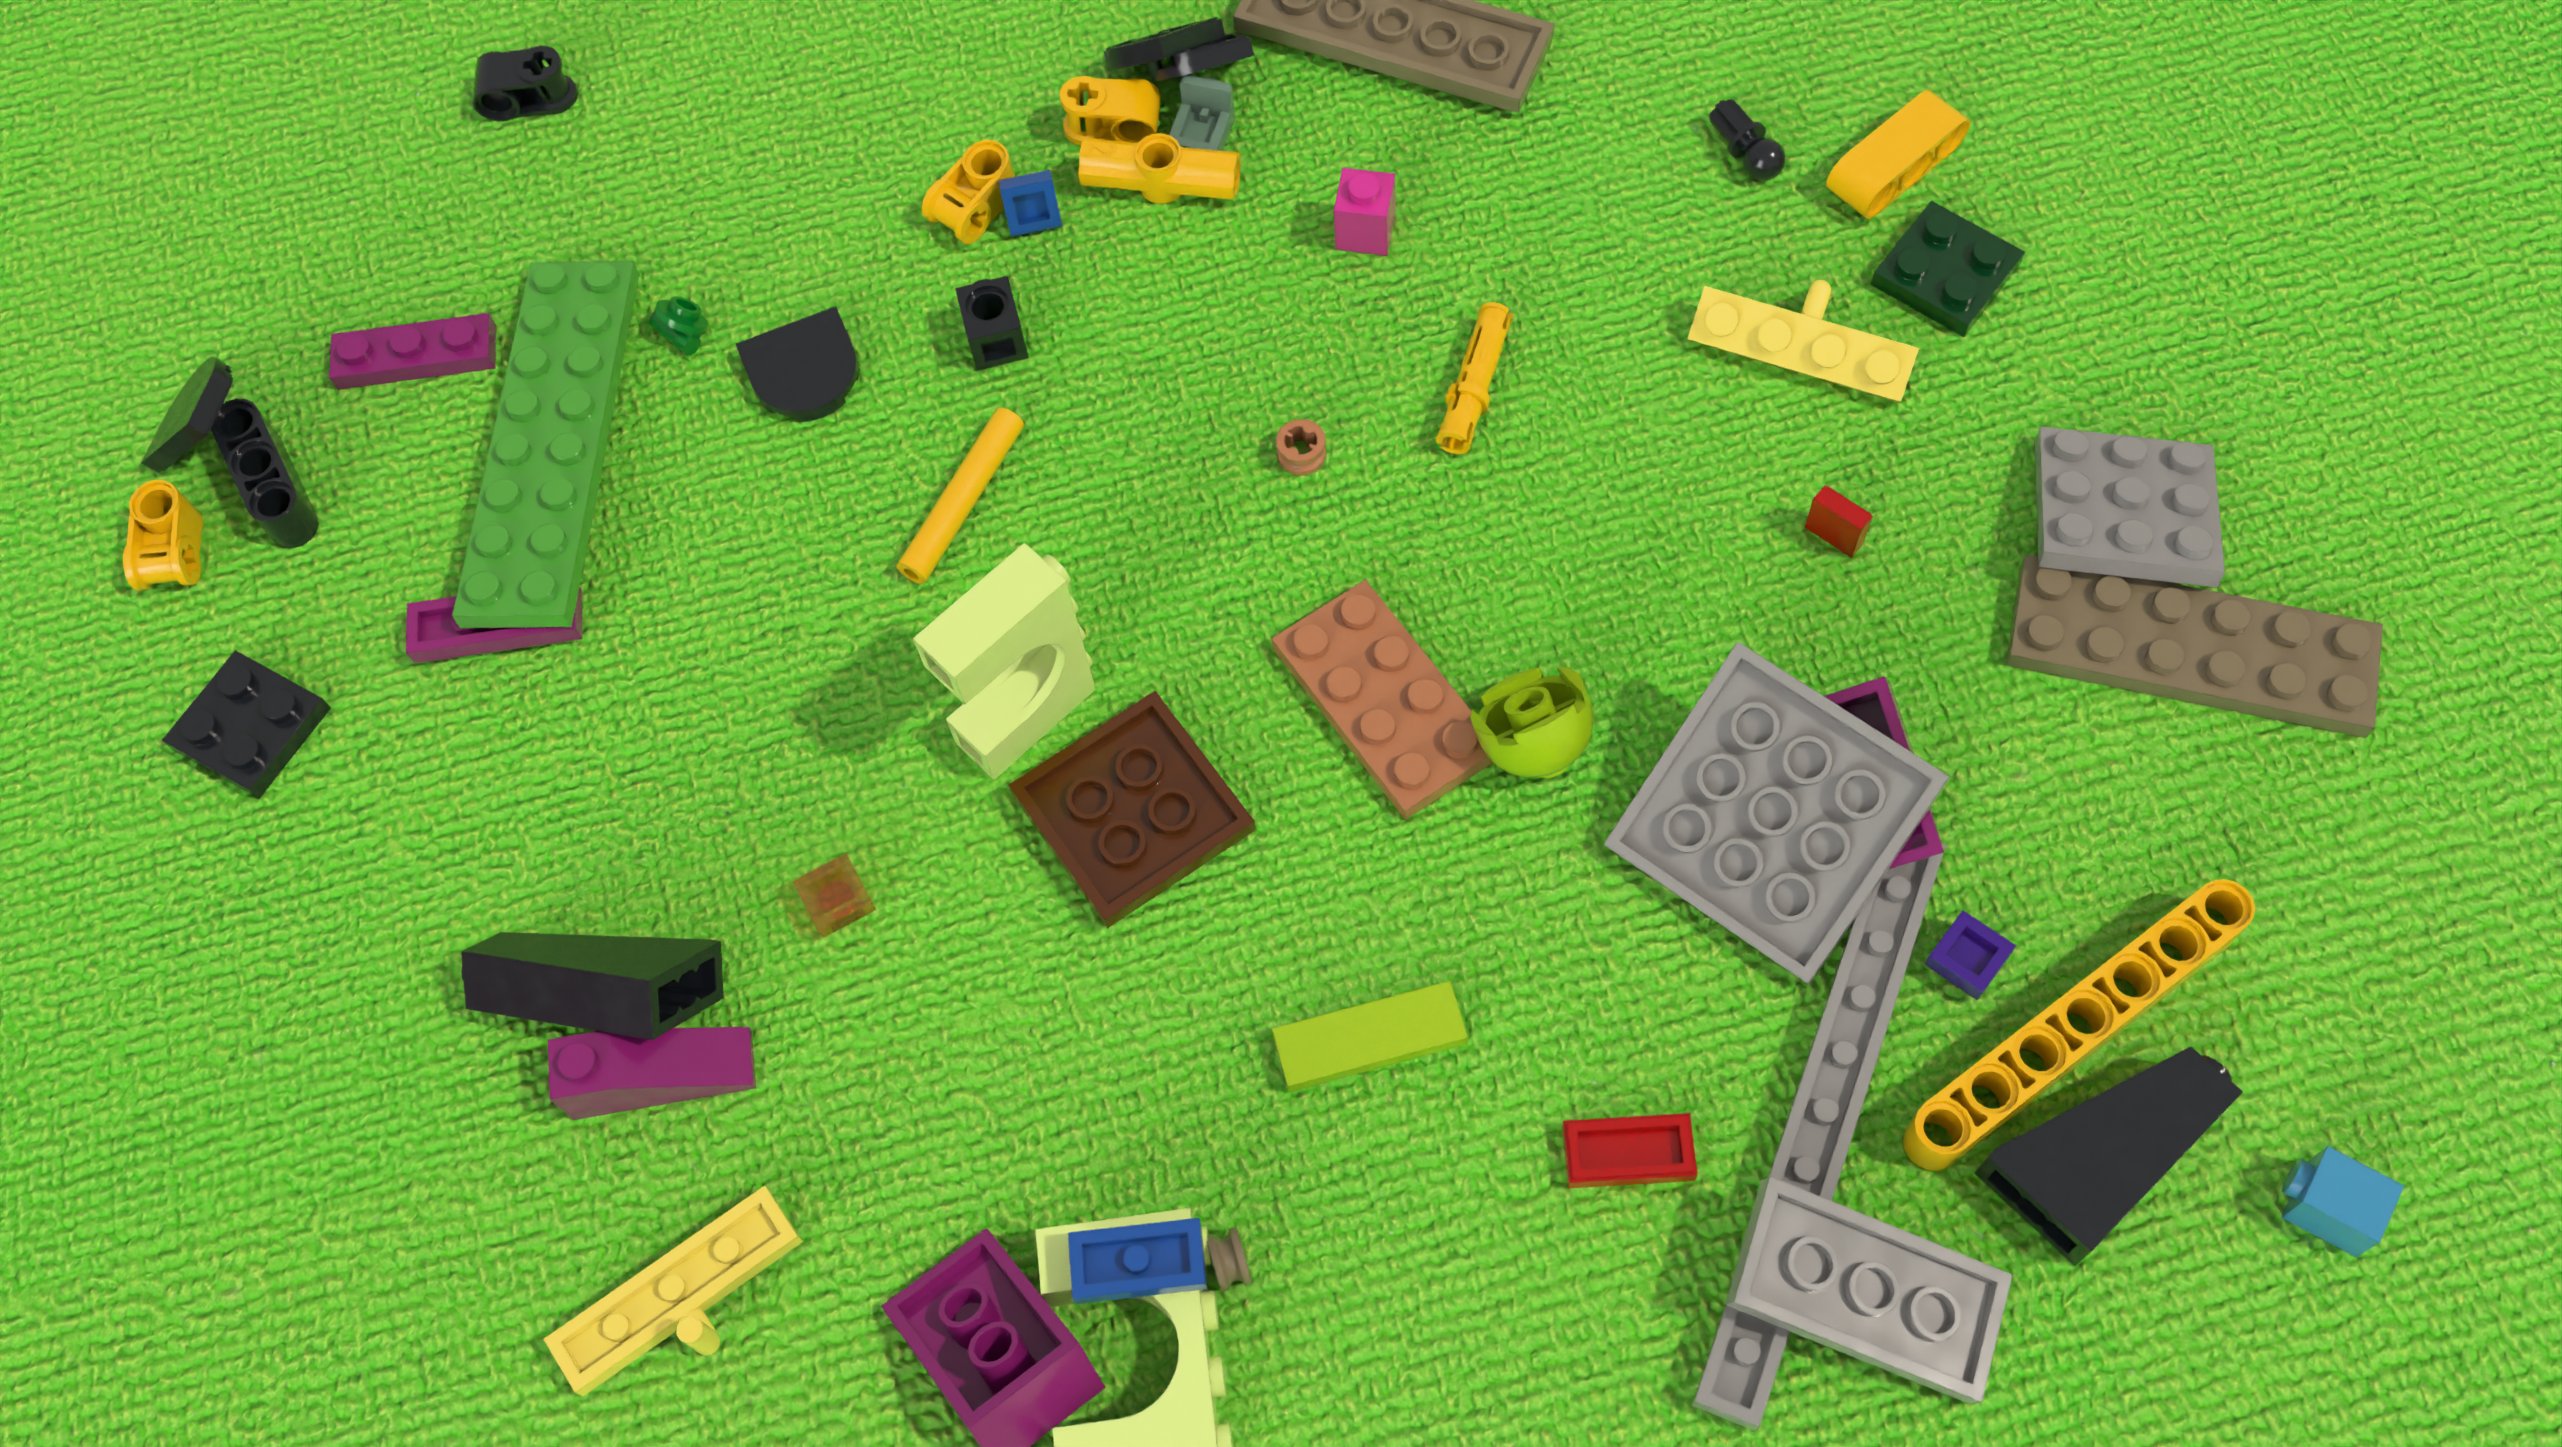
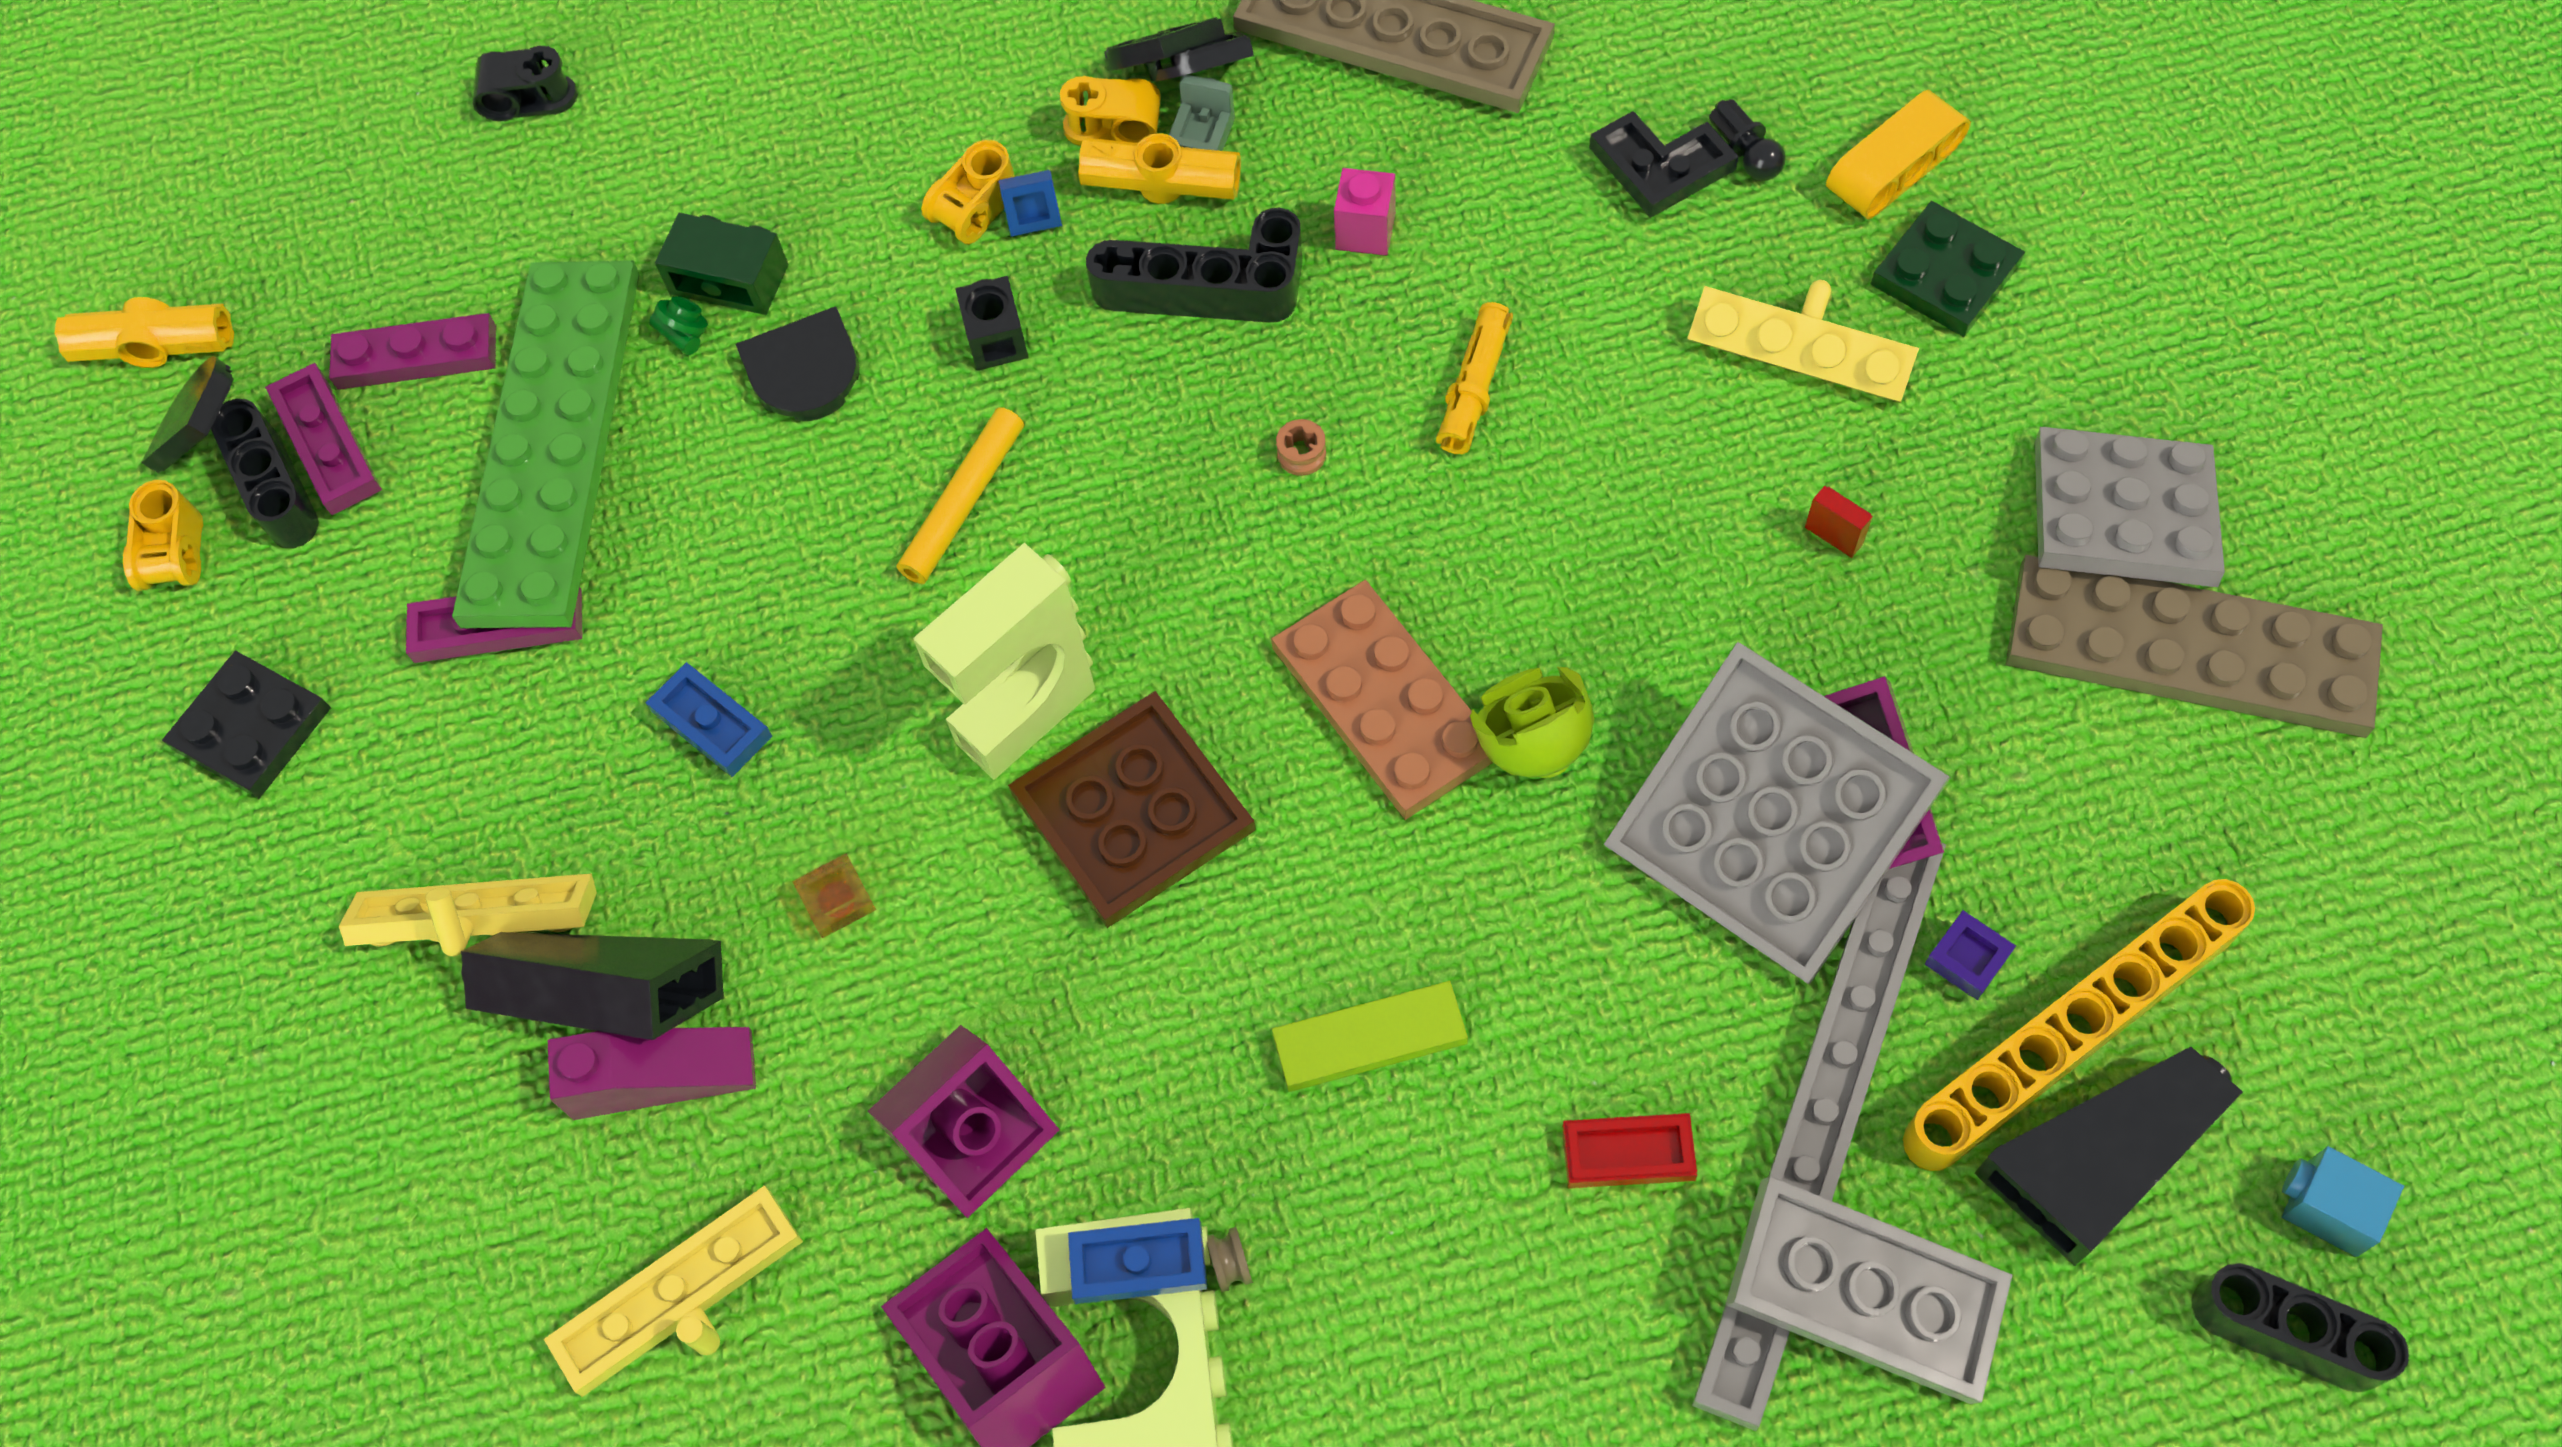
(144, 332): none -> yellow piece
(323, 439): none -> magenta plate
(469, 909): none -> light yellow plate
(709, 719): none -> blue plate
(722, 263): none -> dark green brick
(964, 1120): none -> magenta slope
(1131, 274): none -> beam
(1657, 172): none -> black plate
(2330, 1324): none -> black beam

